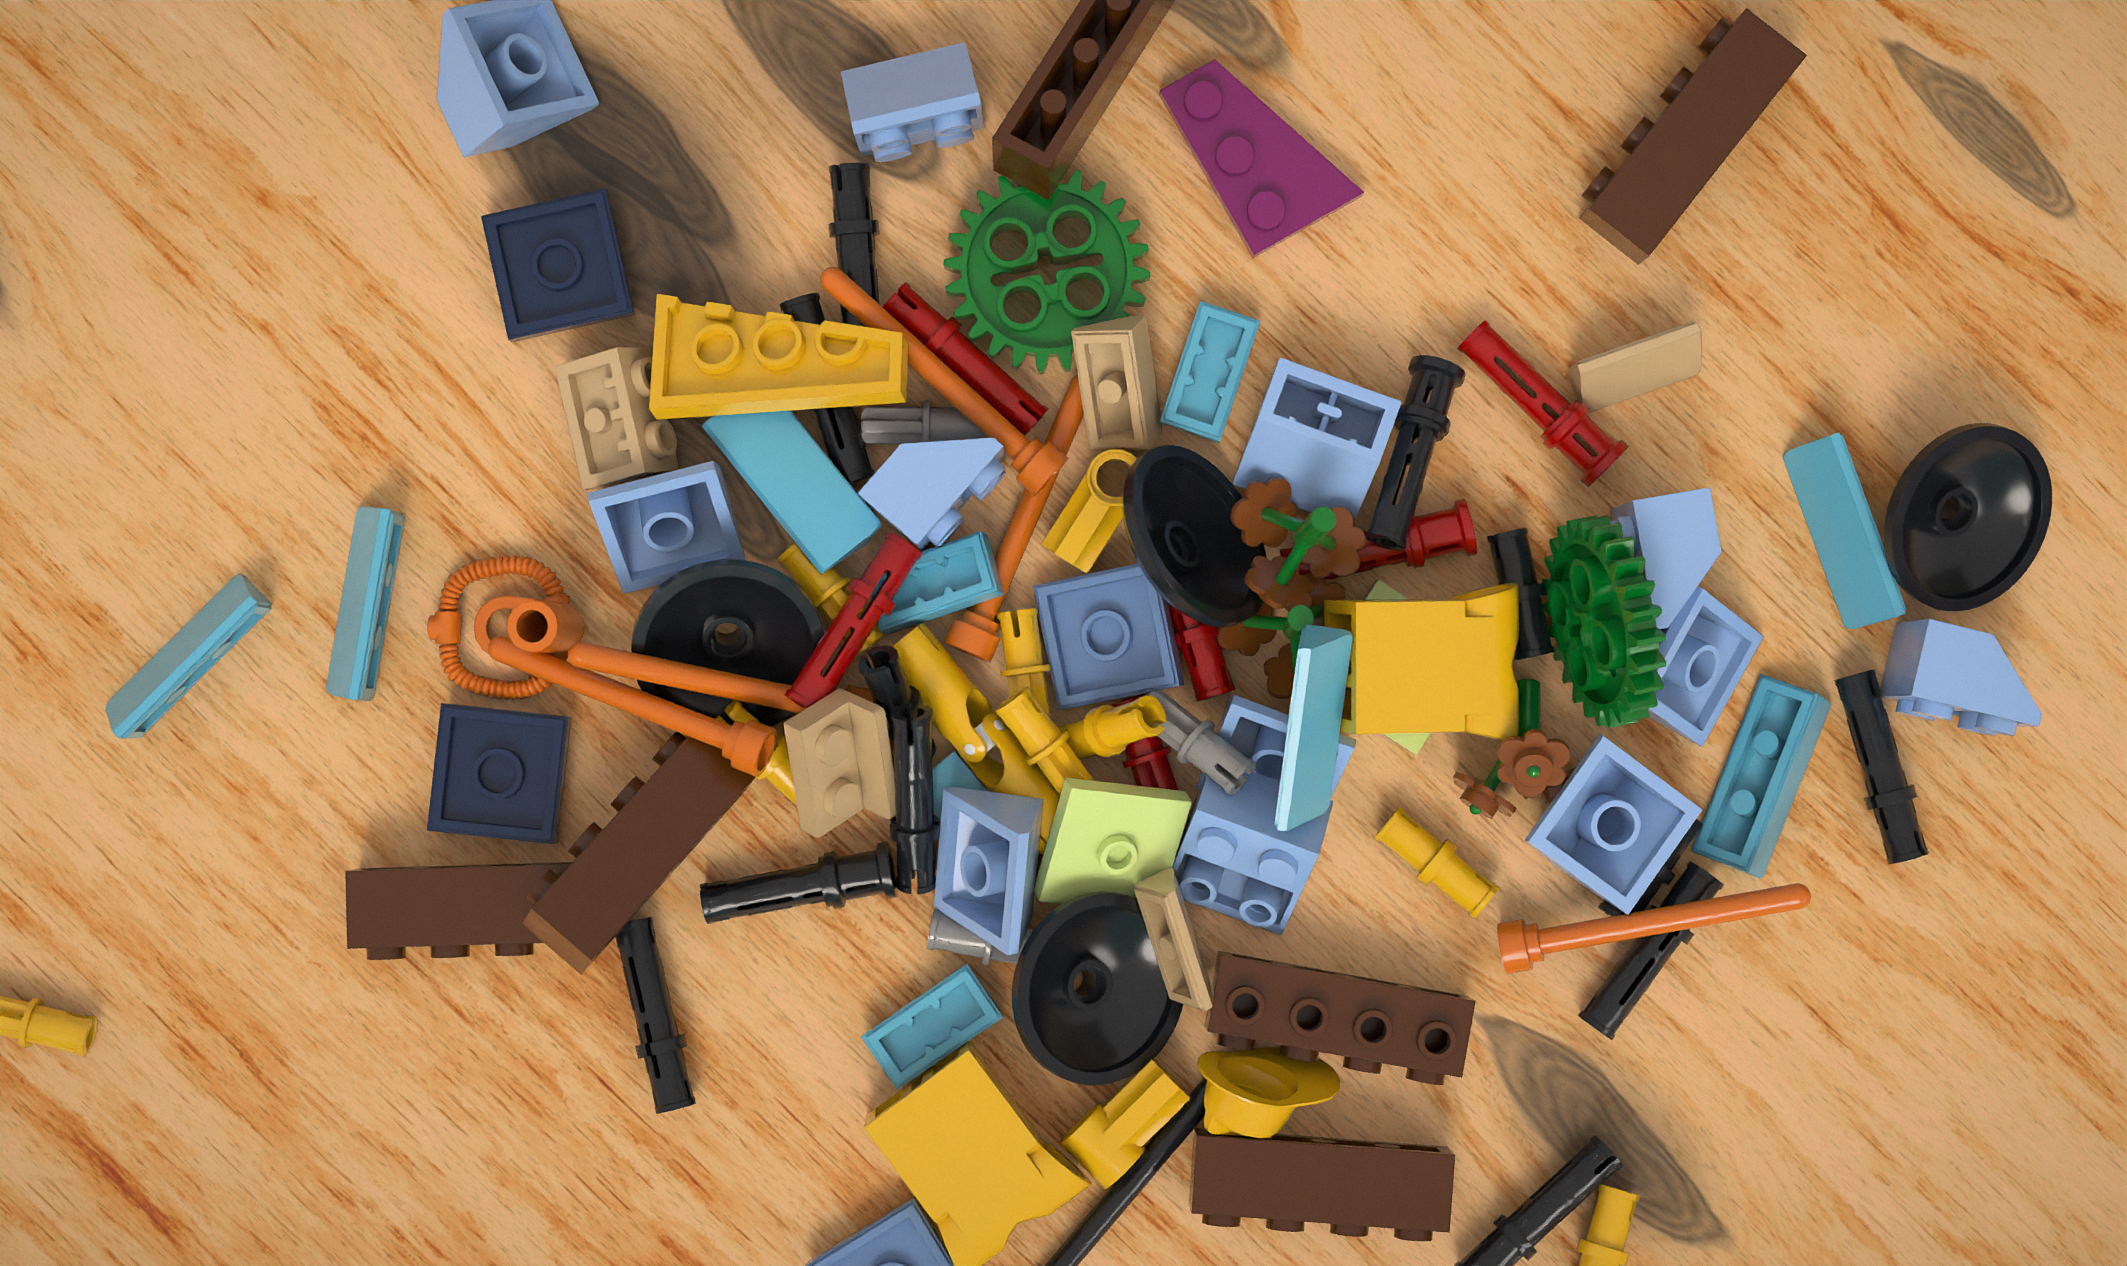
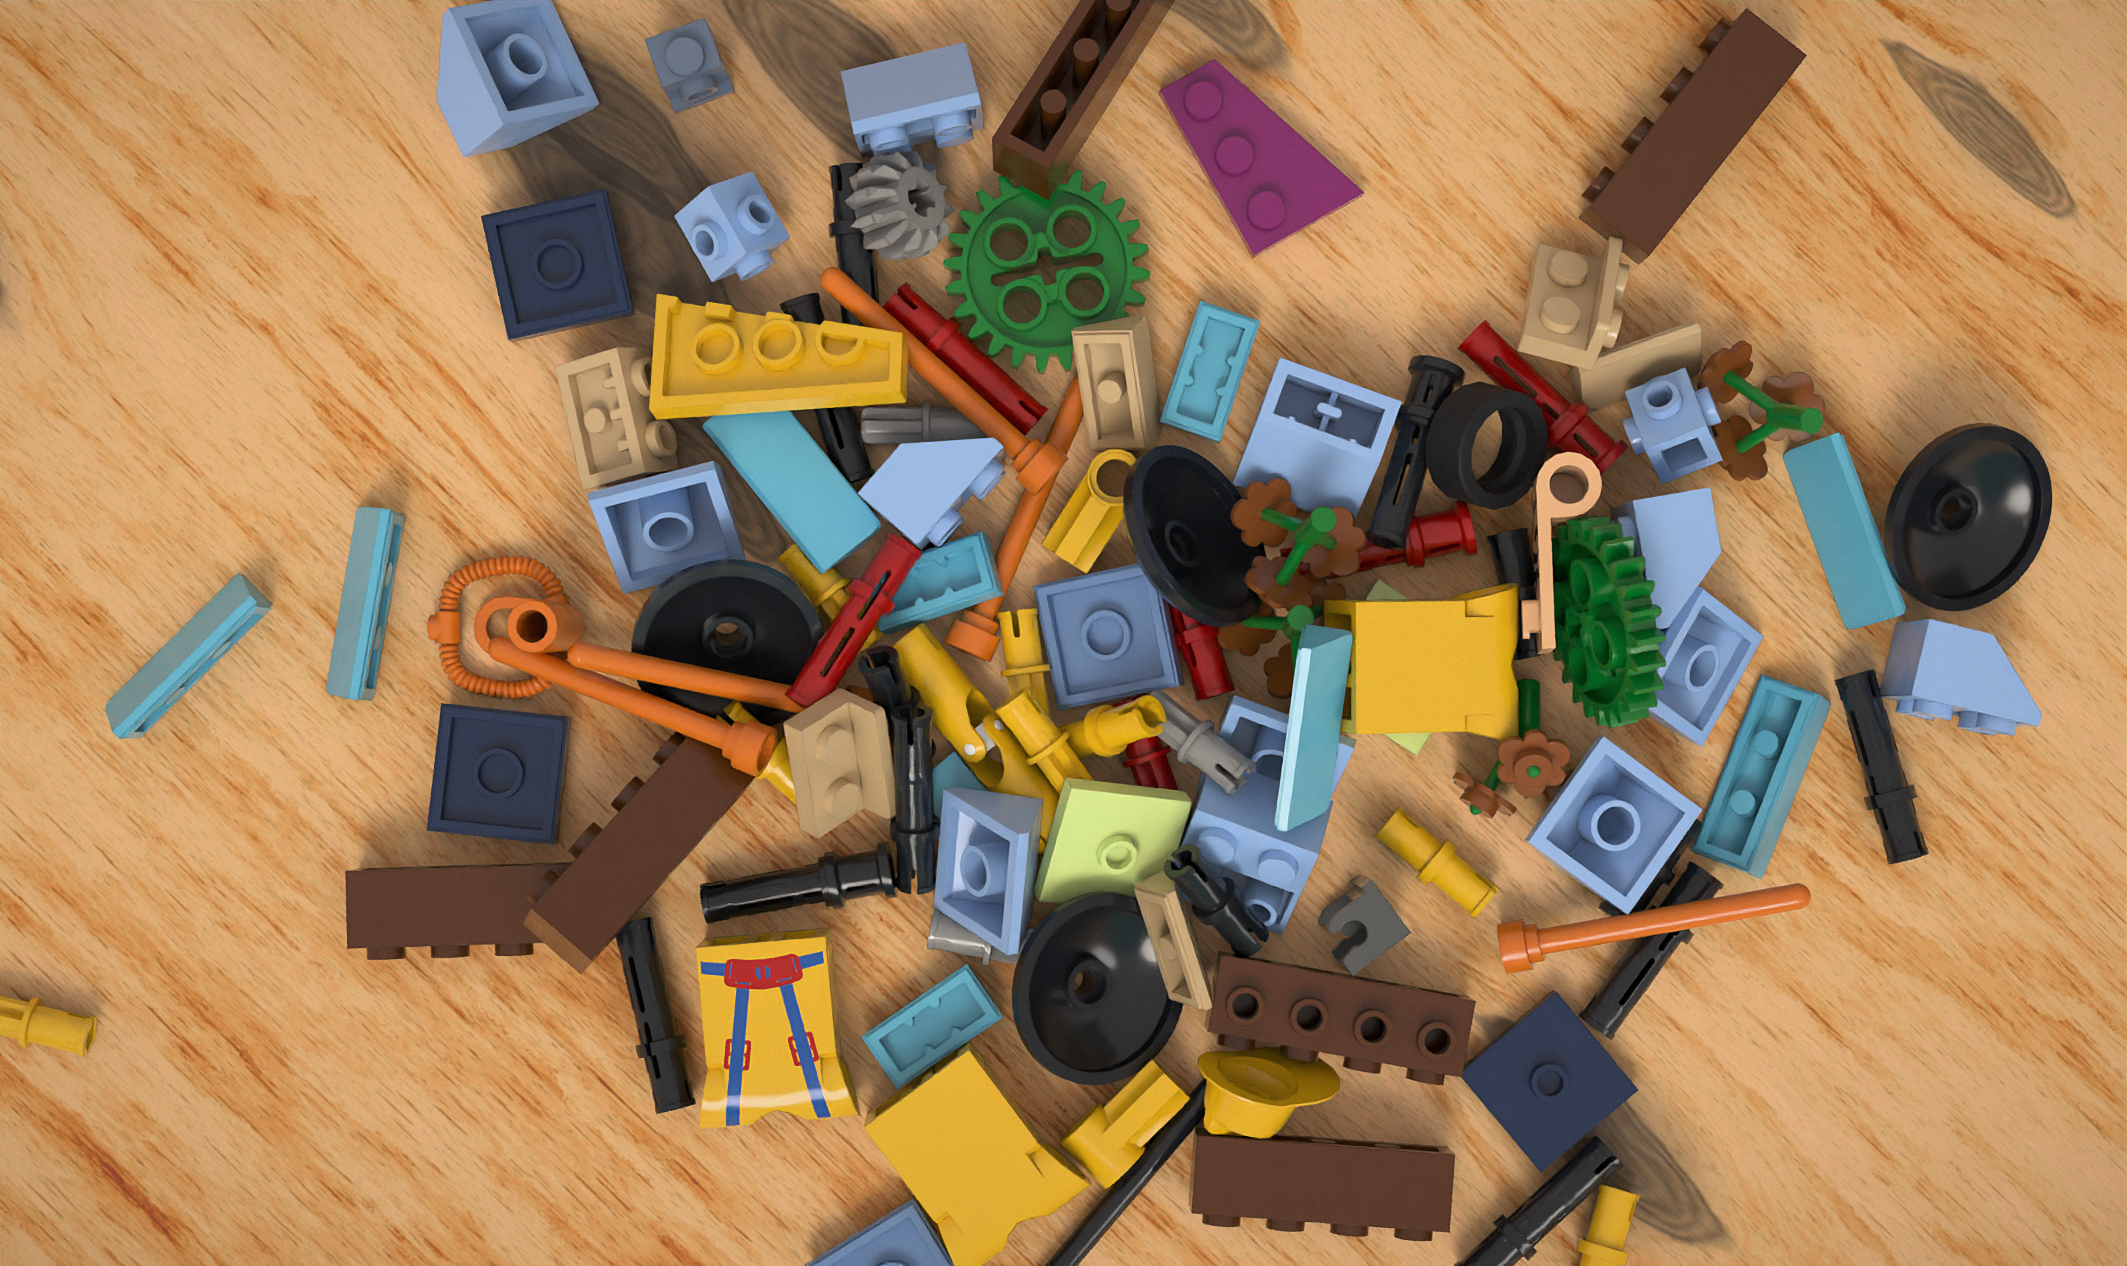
(689, 65): none -> sand blue brick
(733, 228): none -> light blue brick
(771, 1029): none -> yellow piece
(899, 205): none -> light grey gear
(1216, 900): none -> black pin
(1368, 922): none -> dark grey hinge
(1454, 433): none -> black tyre
(1547, 1080): none -> dark blue plate
(1561, 492): none -> light nougat door
(1572, 304): none -> tan bracket
(1673, 425): none -> light blue brick
(1782, 410): none -> dark orange plant

